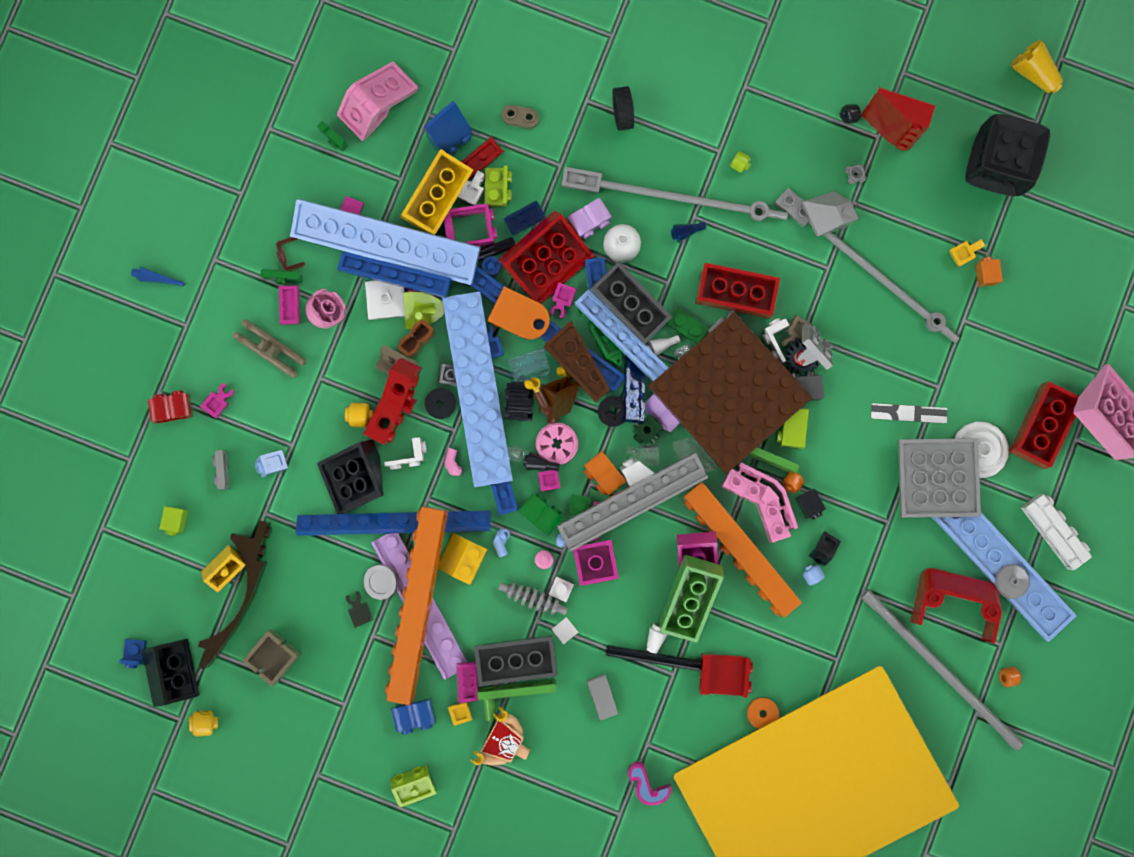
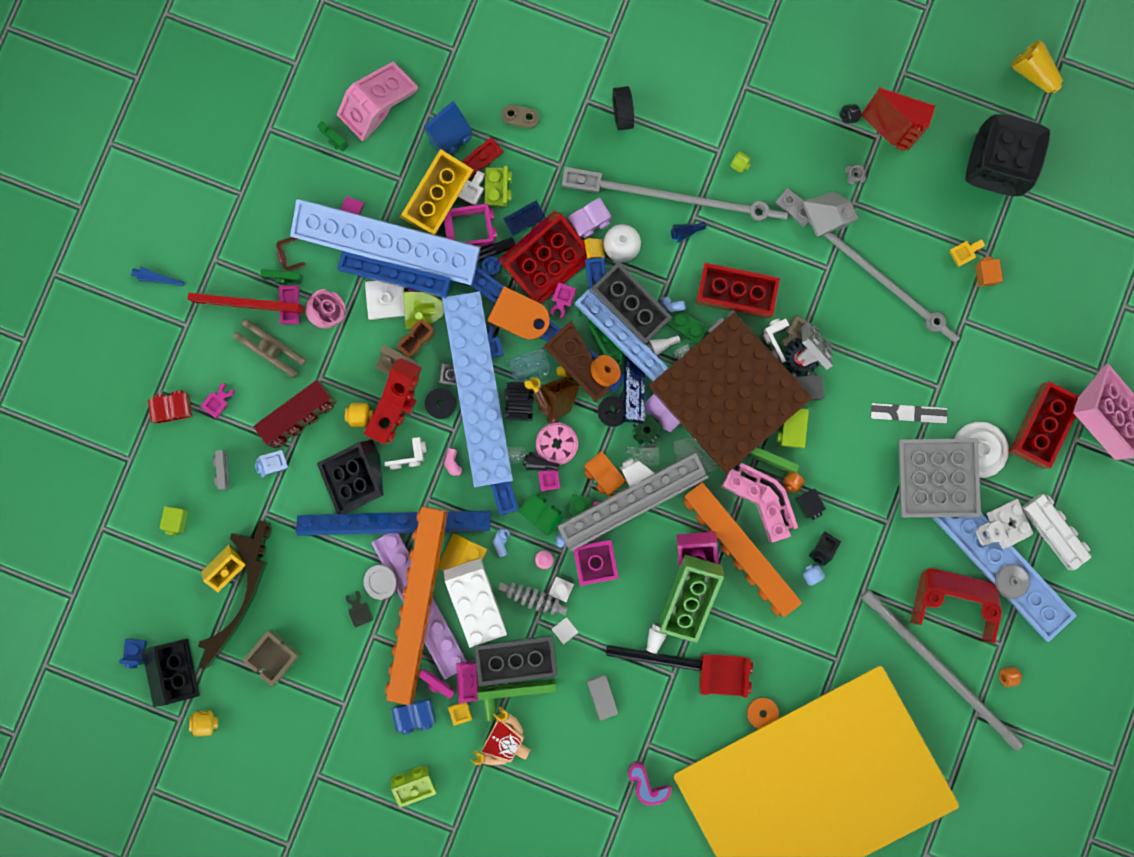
(246, 303): none -> red tile
(295, 414): none -> dark red brick
(436, 684): none -> dark pink plate
(475, 602): none -> white brick
(594, 248): none -> yellow tile
(607, 377): none -> orange piece
(674, 306): none -> light blue arm
(999, 529): none -> white plate

